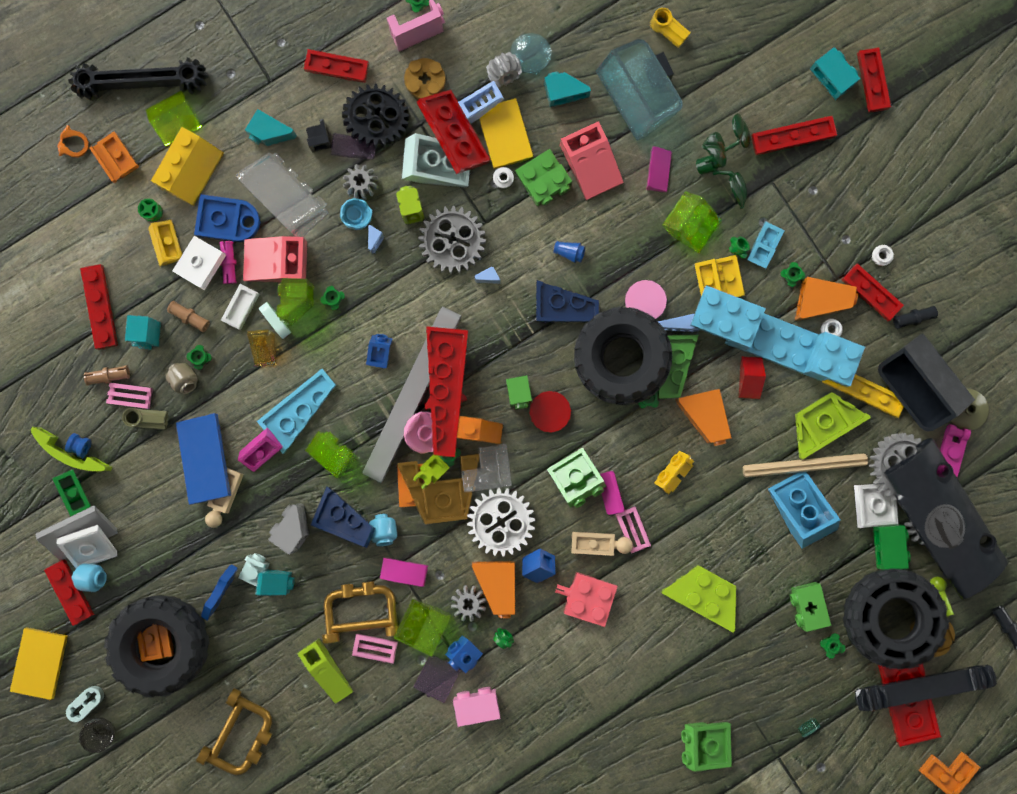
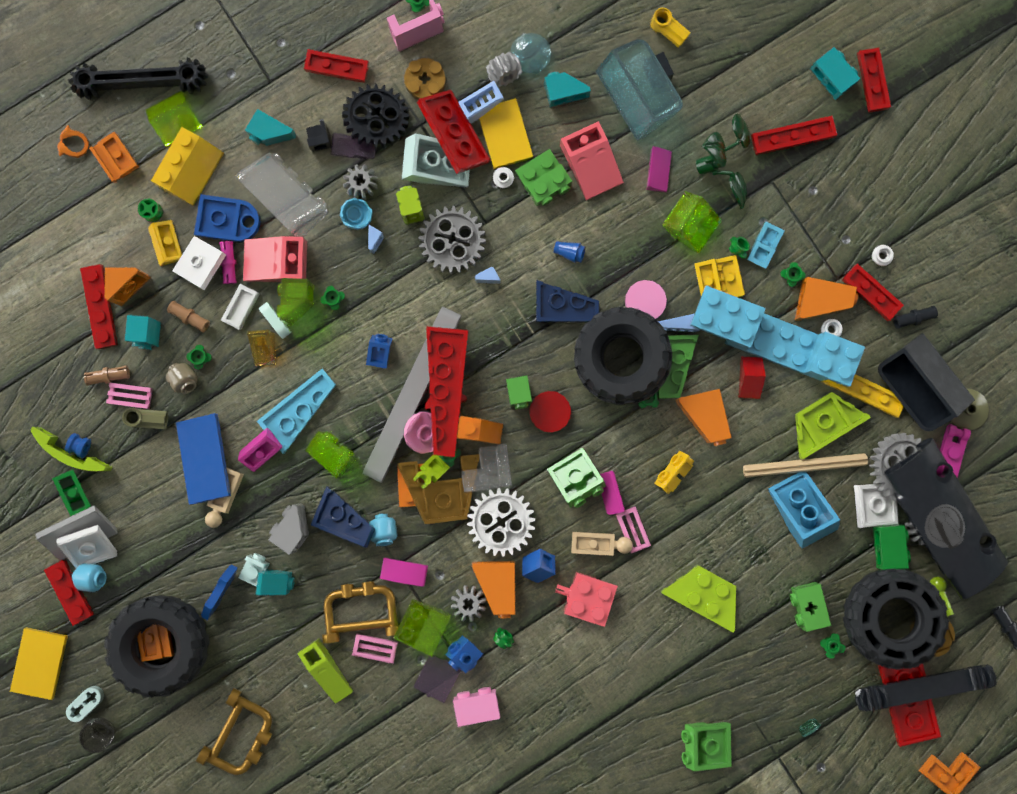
(123, 283): none -> orange slope

